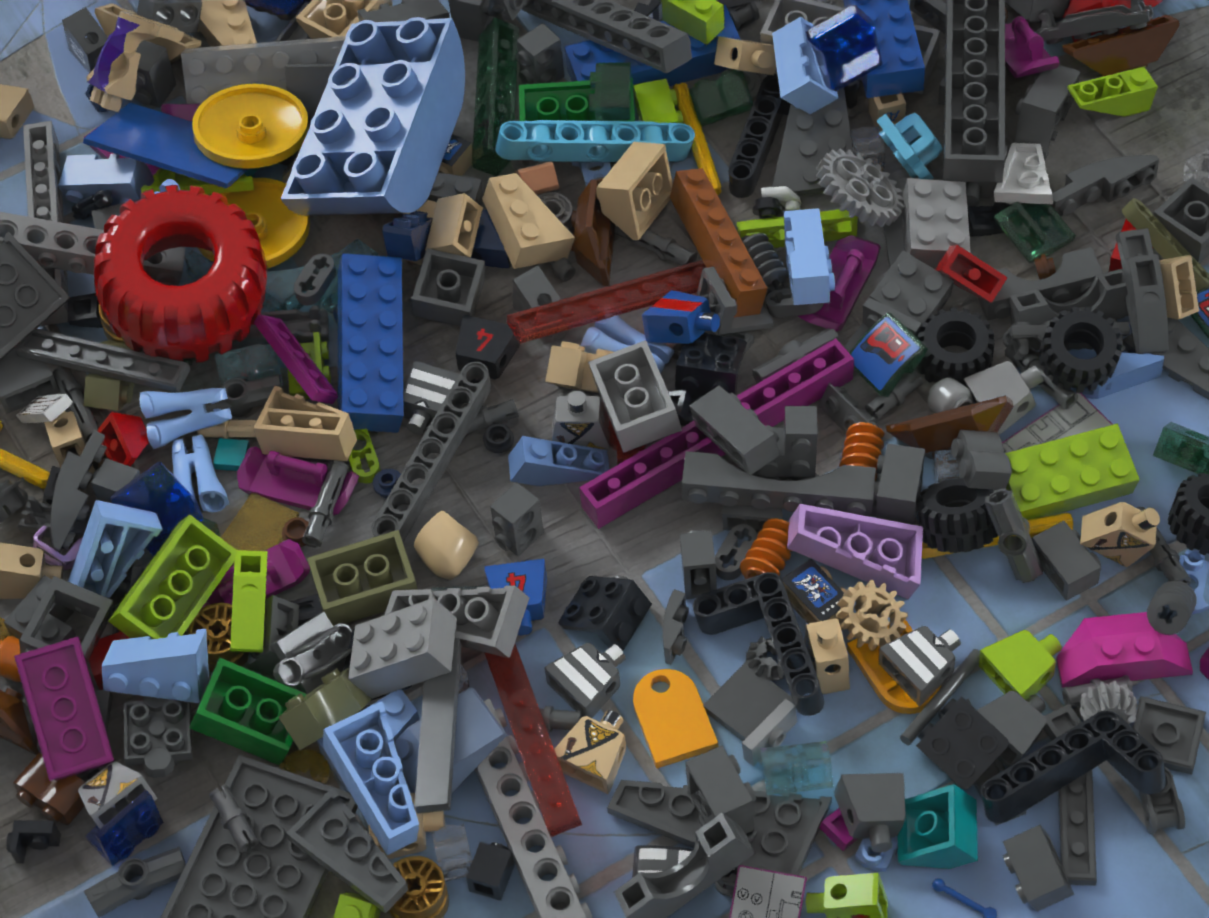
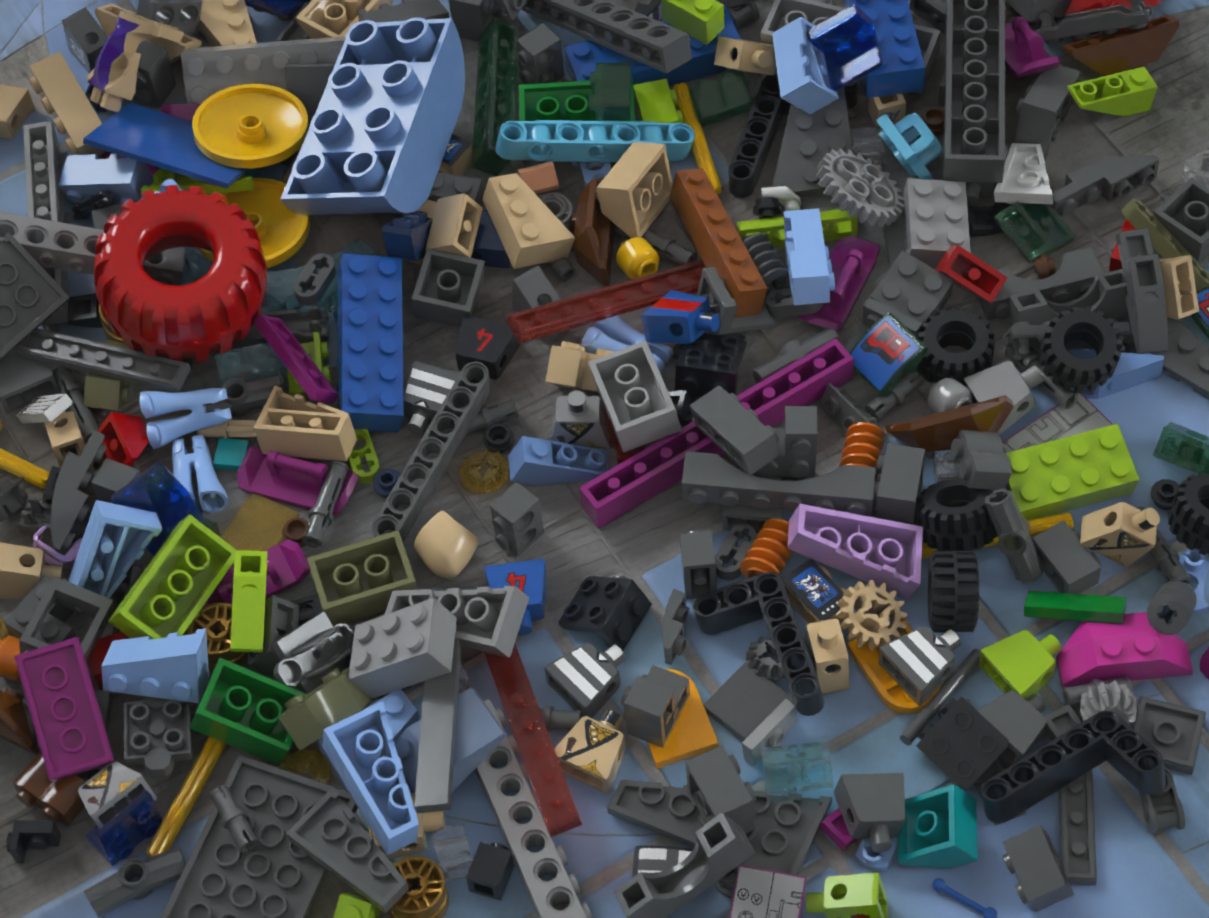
(66, 103): none -> tan wedge
(186, 797): none -> yellow axle
(494, 477): none -> clear yellow gear
(637, 258): none -> yellow head
(654, 704): none -> dark grey brick
(934, 119): none -> reddish brown plate
(953, 591): none -> black tyre
(1075, 607): none -> green tile
(1163, 500): none -> black plate

